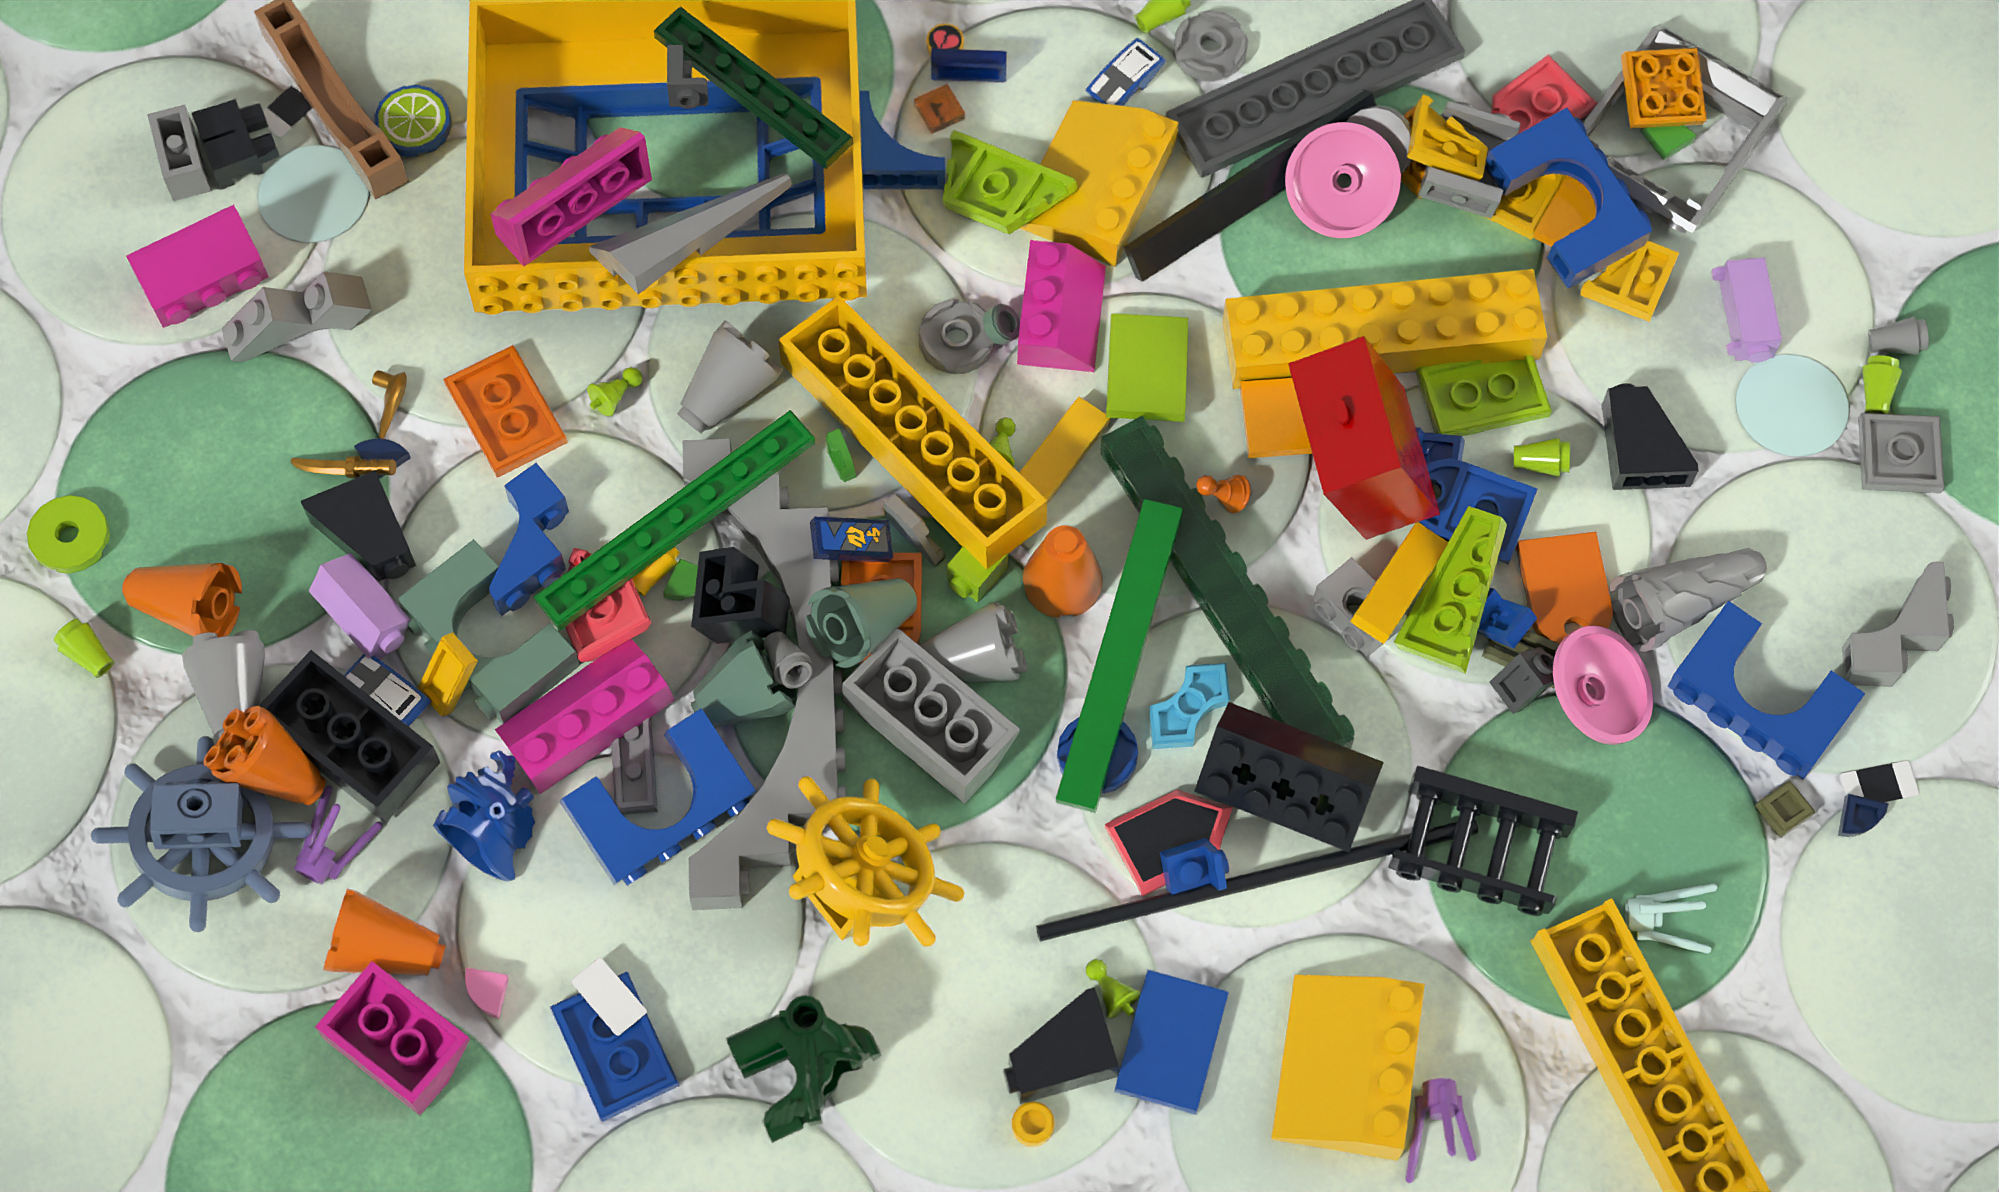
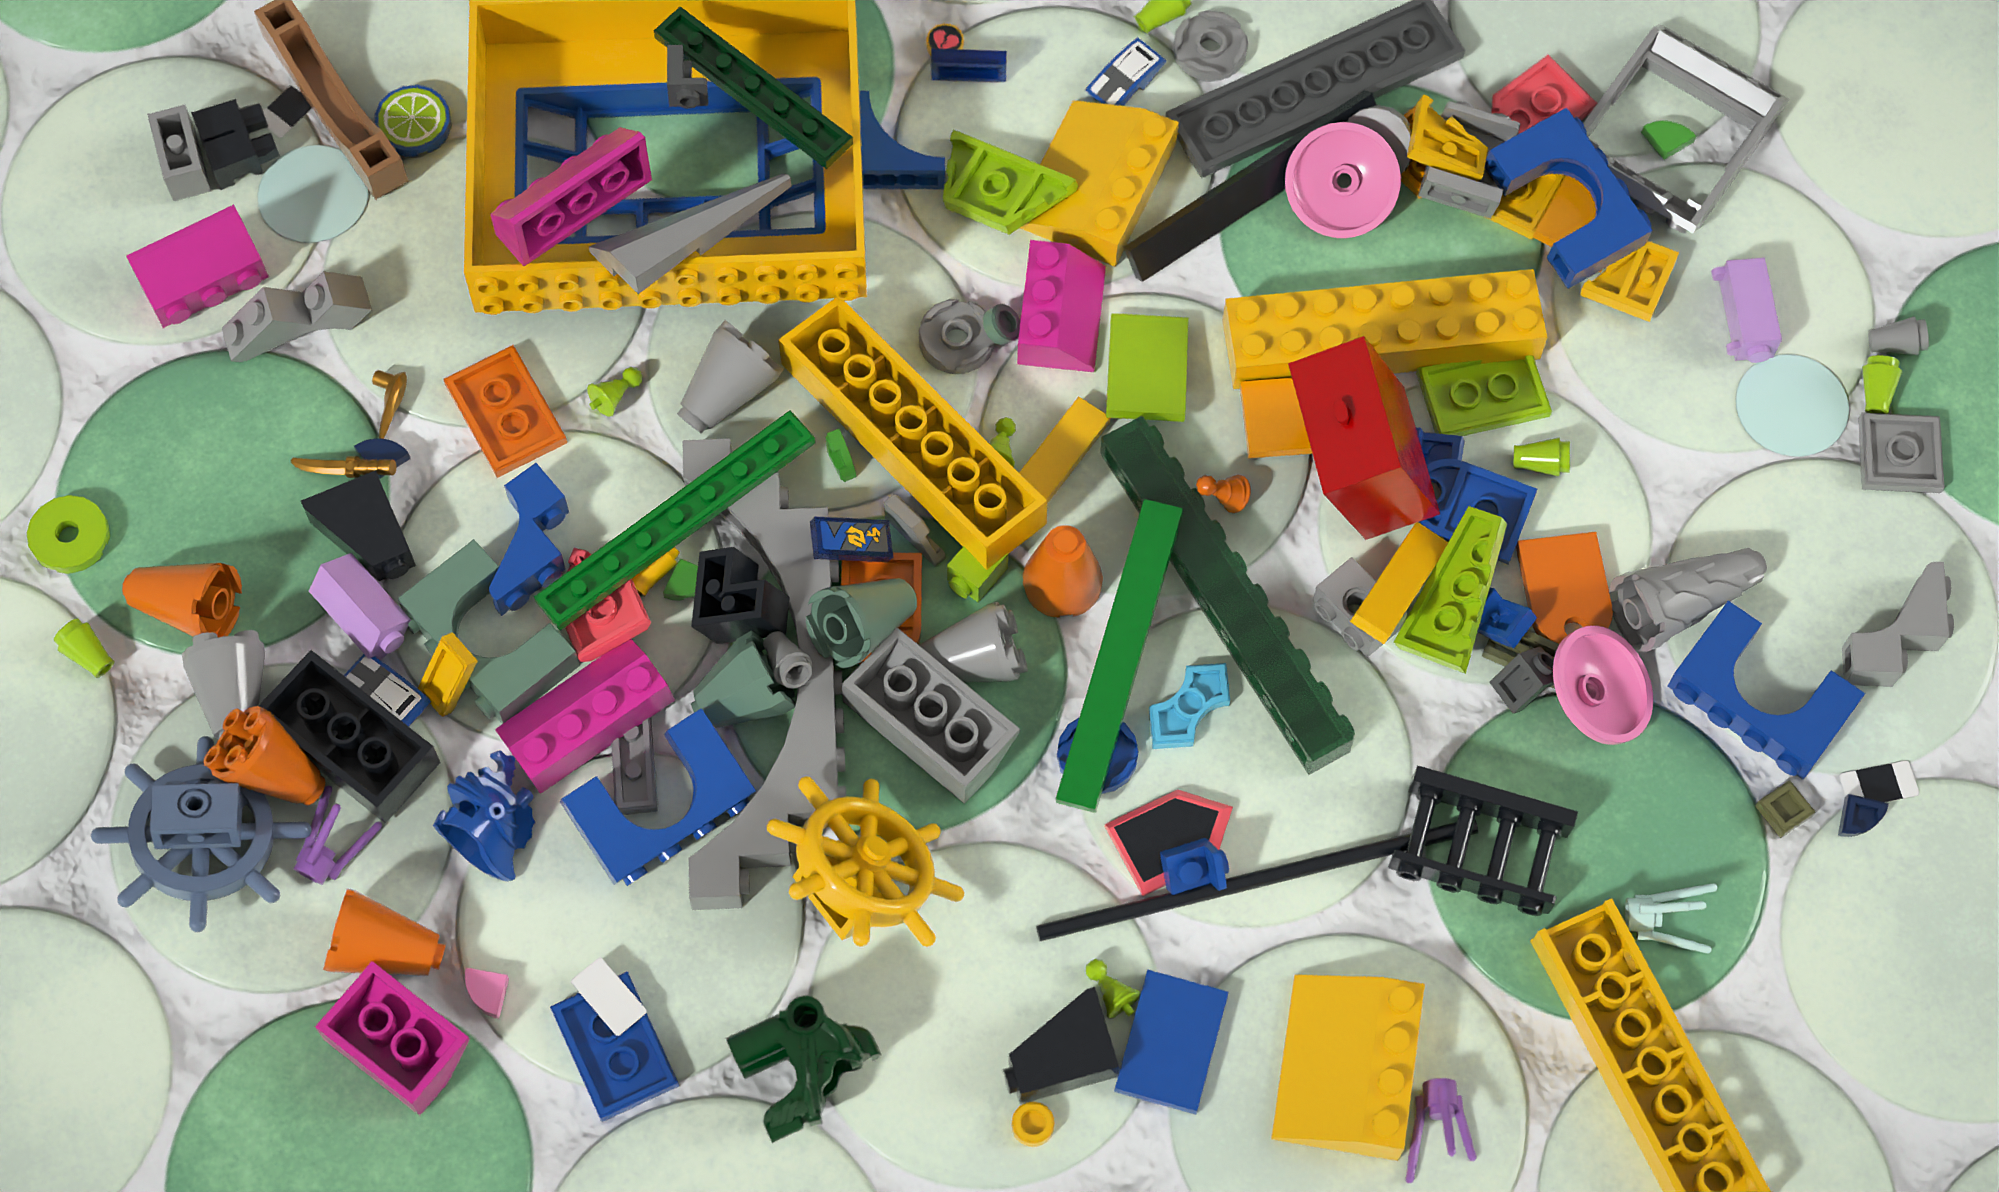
(939, 108): clear orange tile -> none
(1288, 776): black brick -> none
(1643, 442): black slope -> none
(1663, 88): light orange tile -> none

